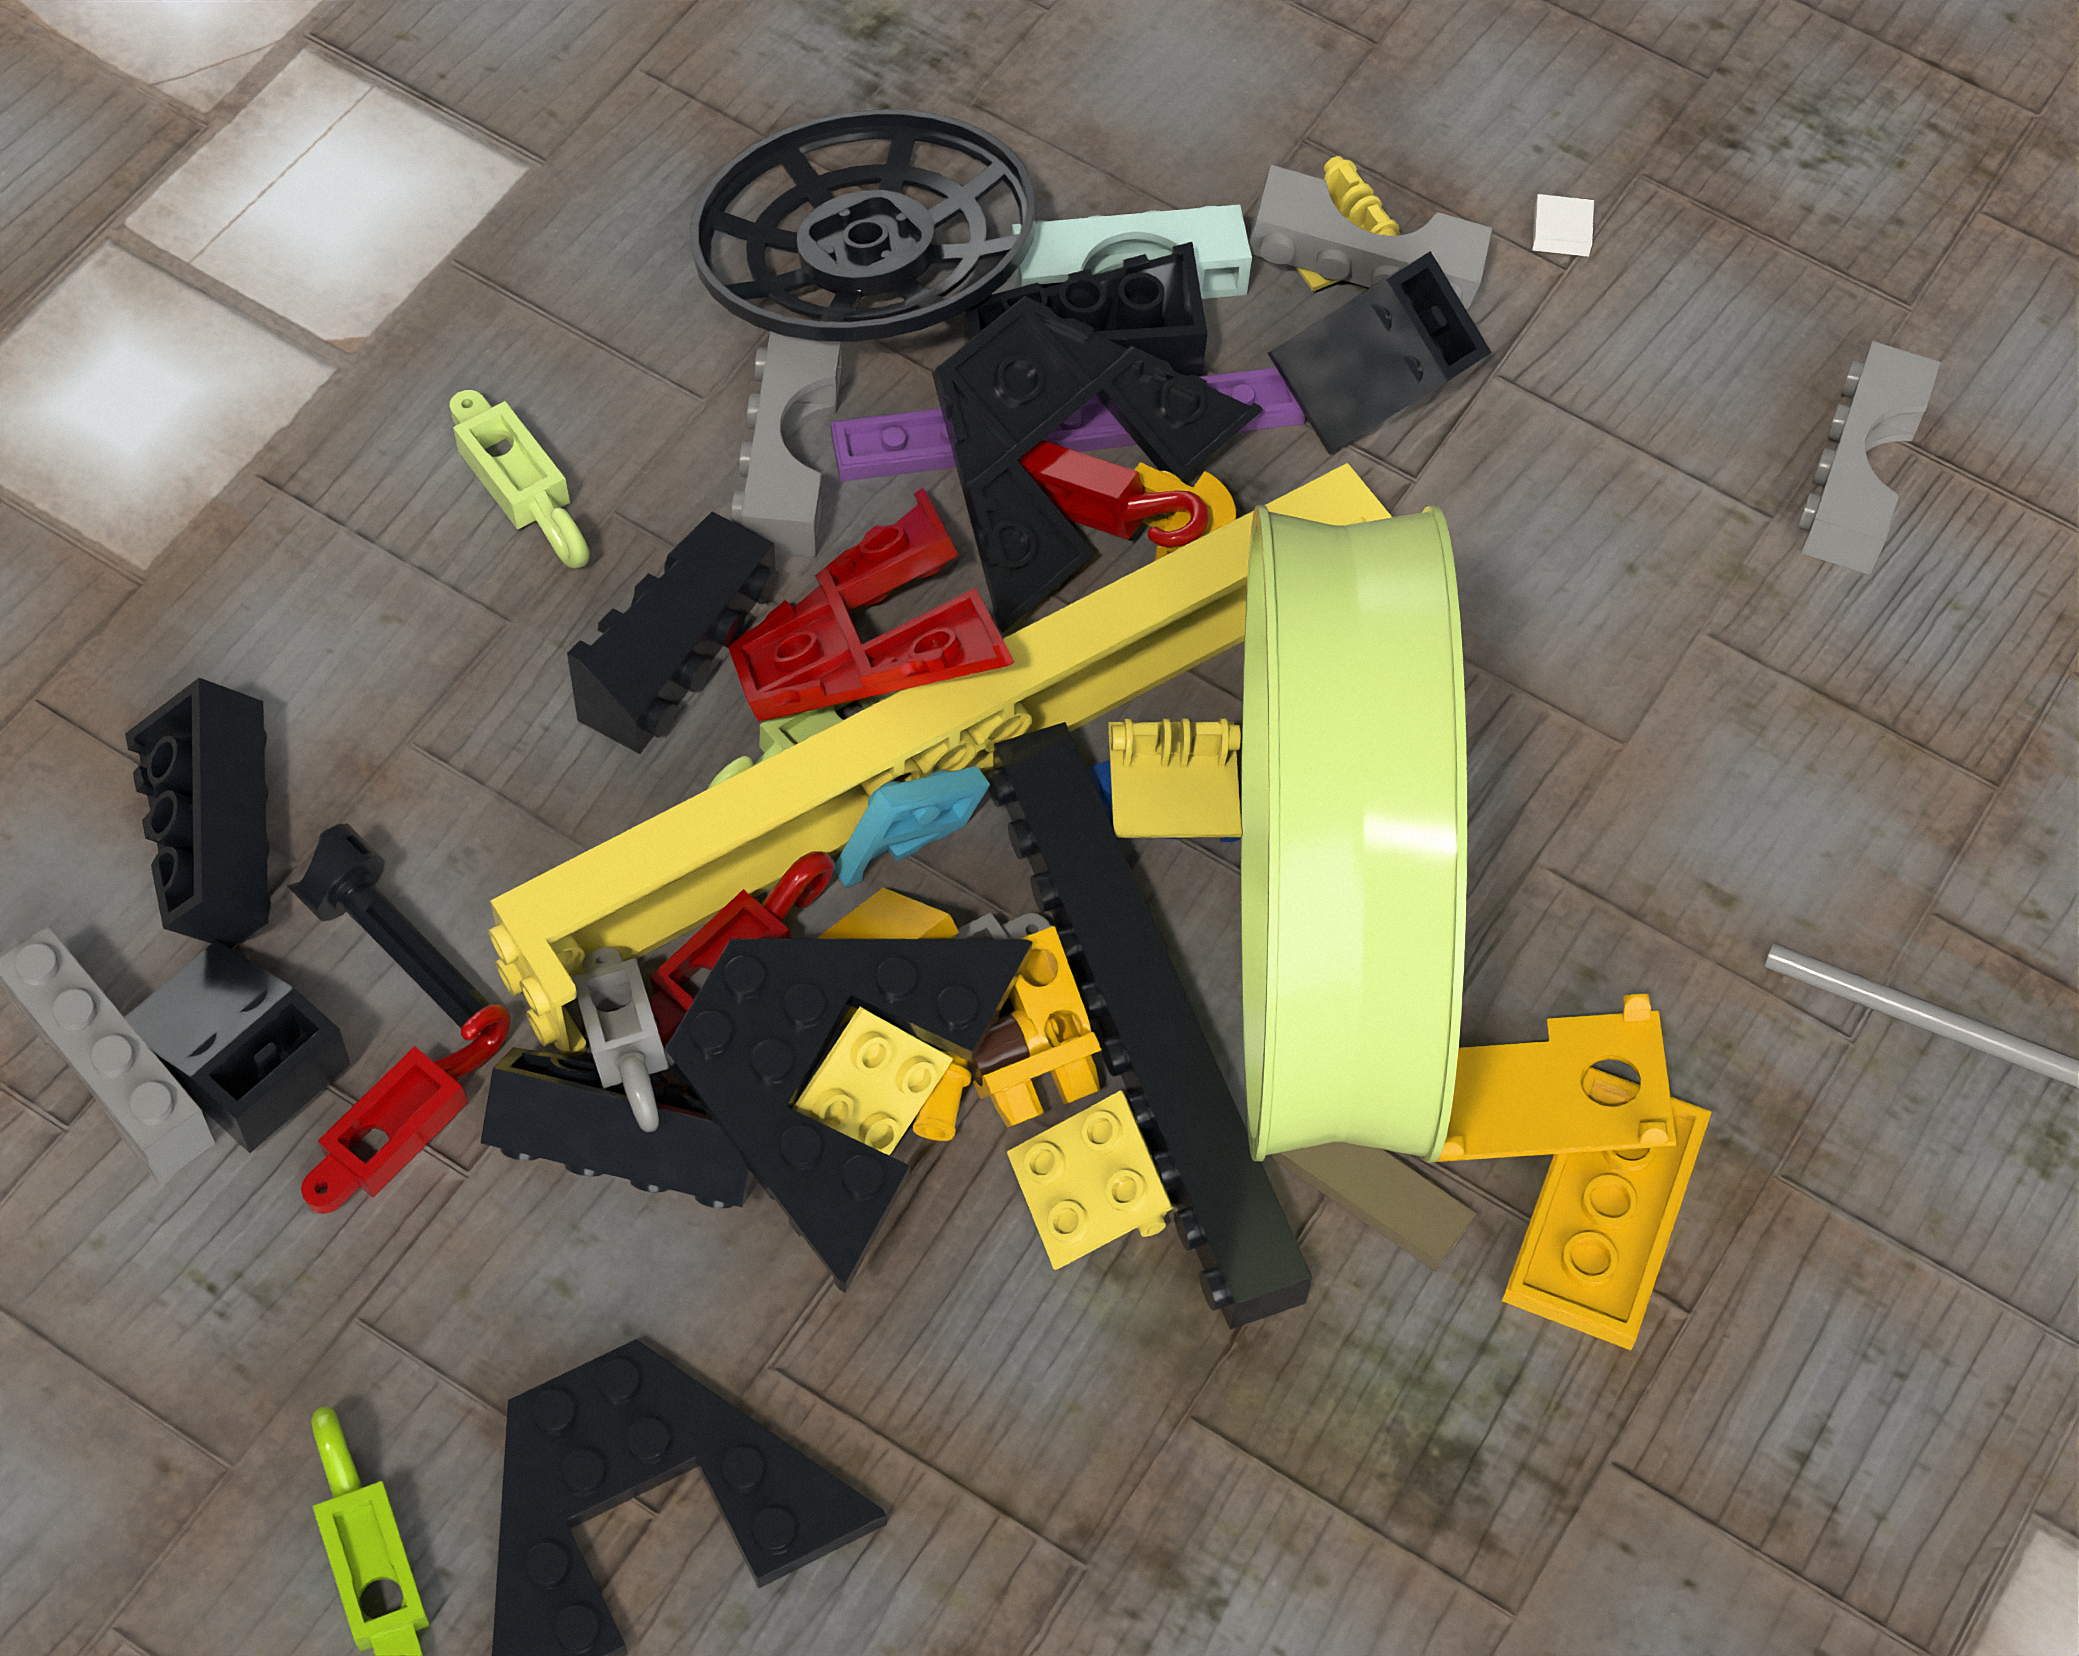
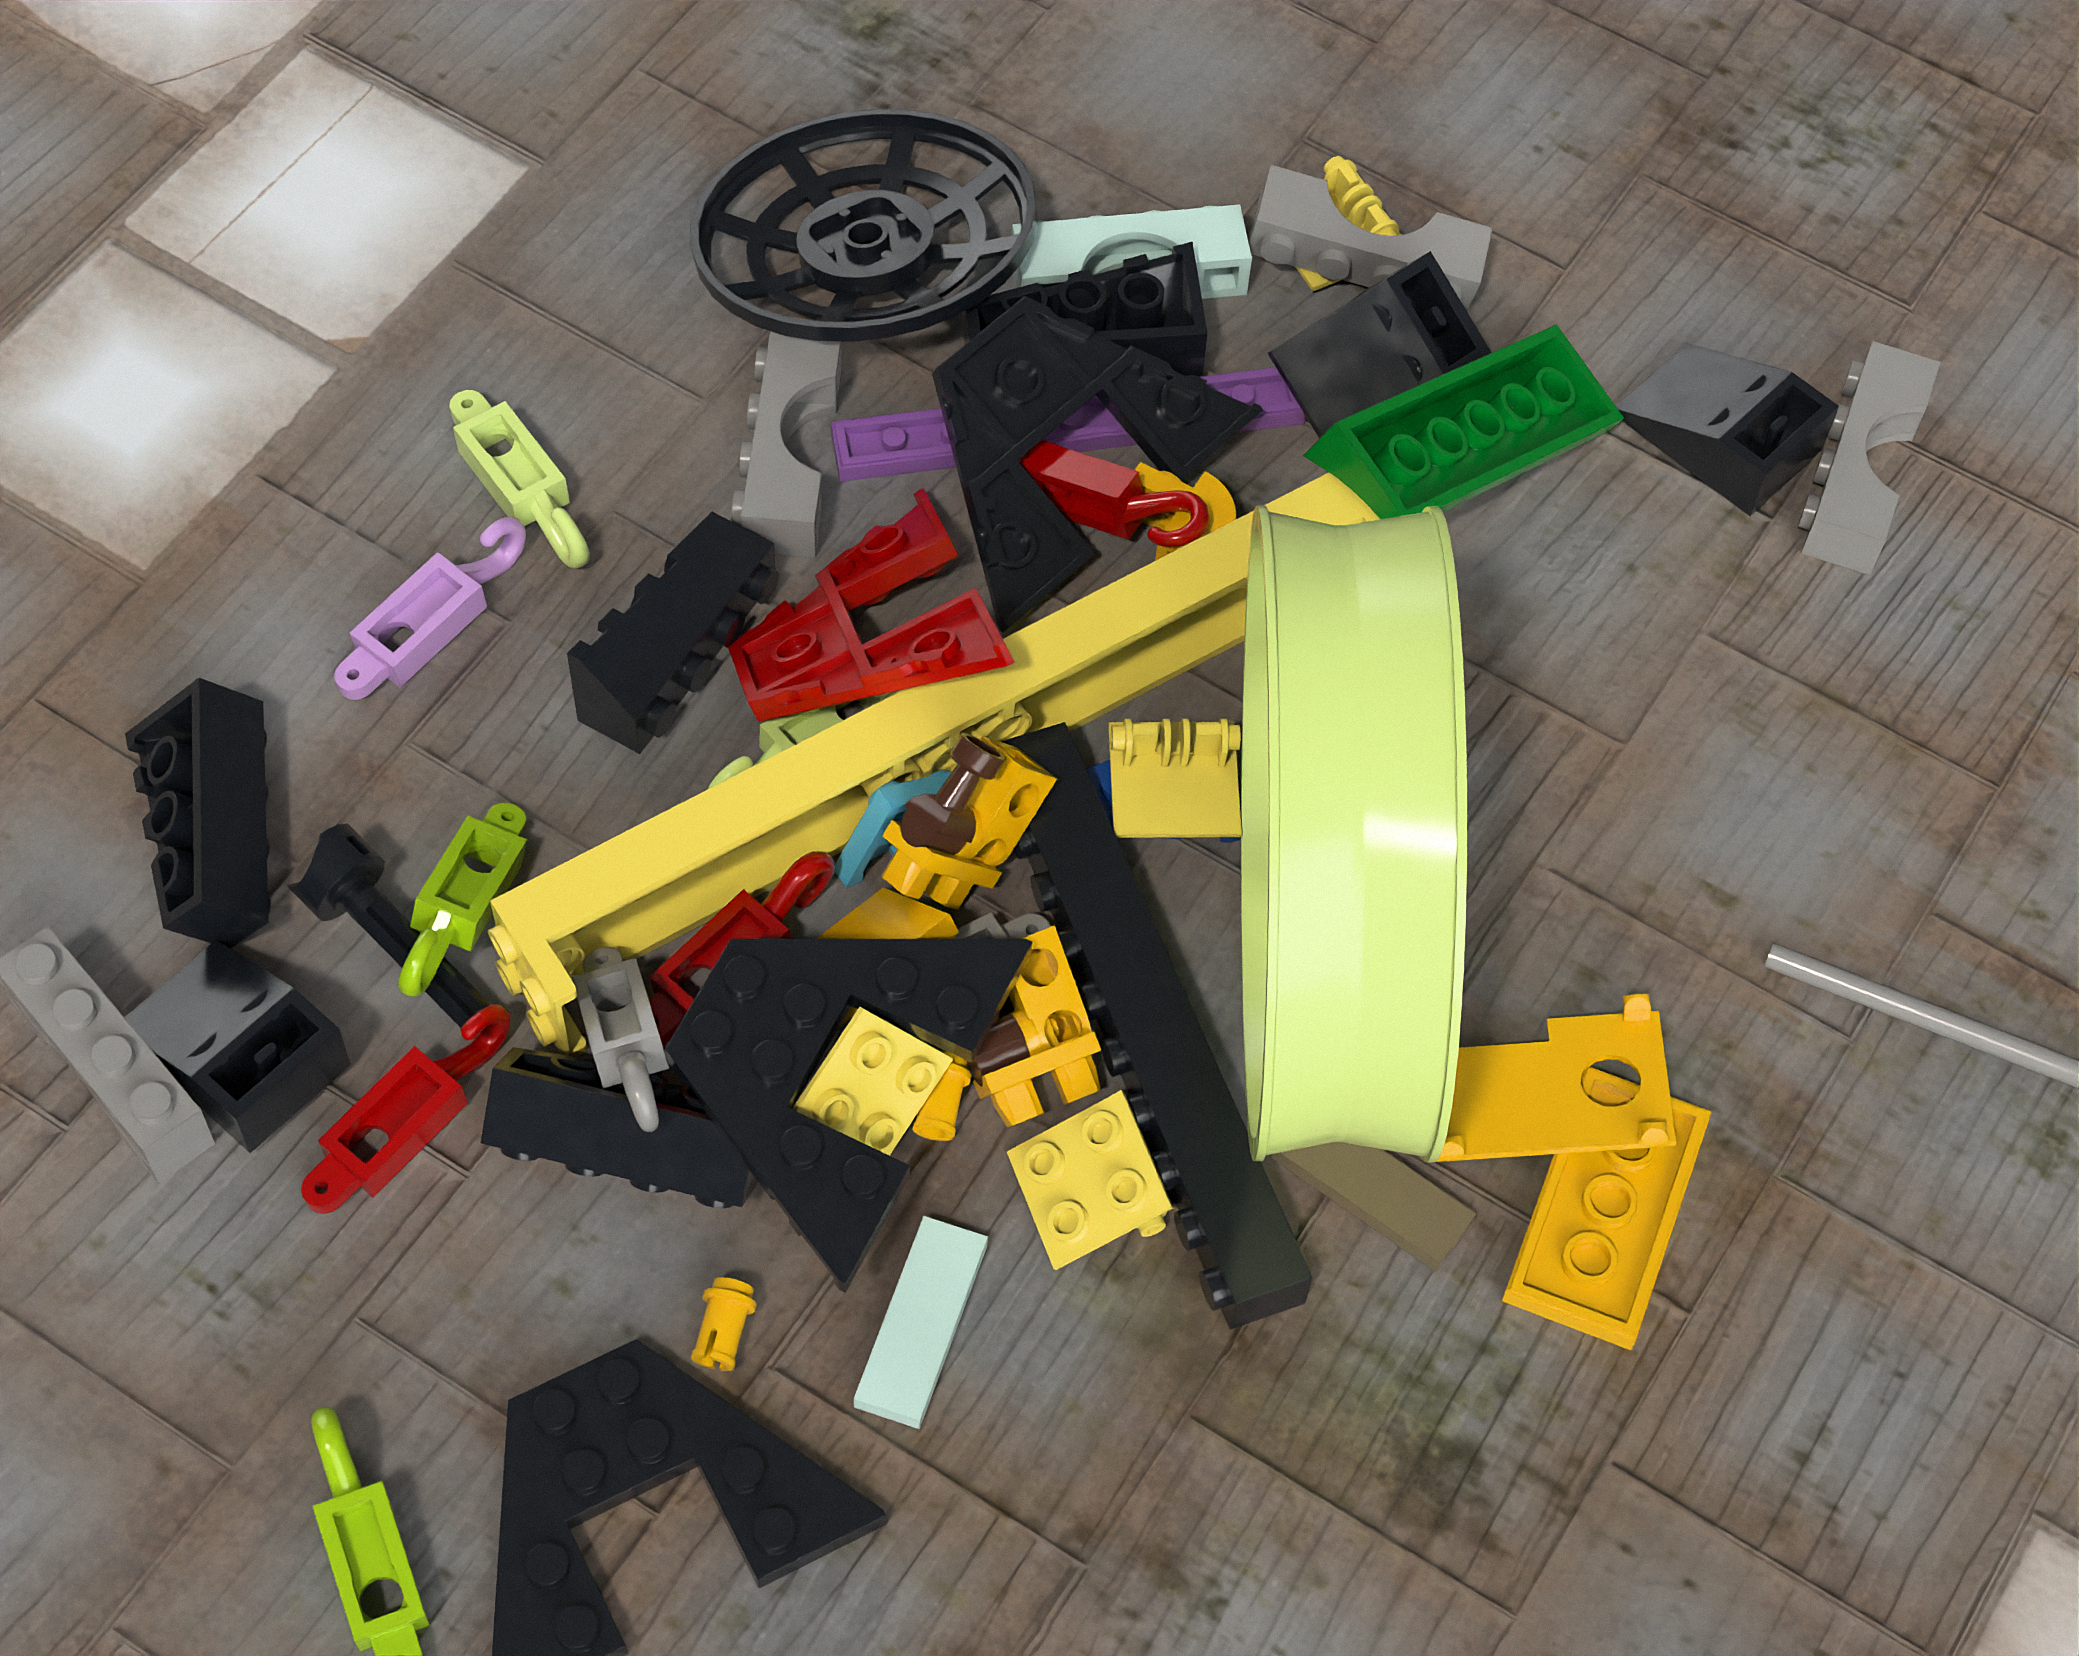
(433, 605): none -> lavender piece
(457, 899): none -> lime piece
(723, 1323): none -> yellow pin
(920, 1322): none -> light aqua tile
(969, 824): none -> yellow hips
(1469, 428): none -> green arch
(1563, 225): white tile -> none
(1731, 421): none -> black slope

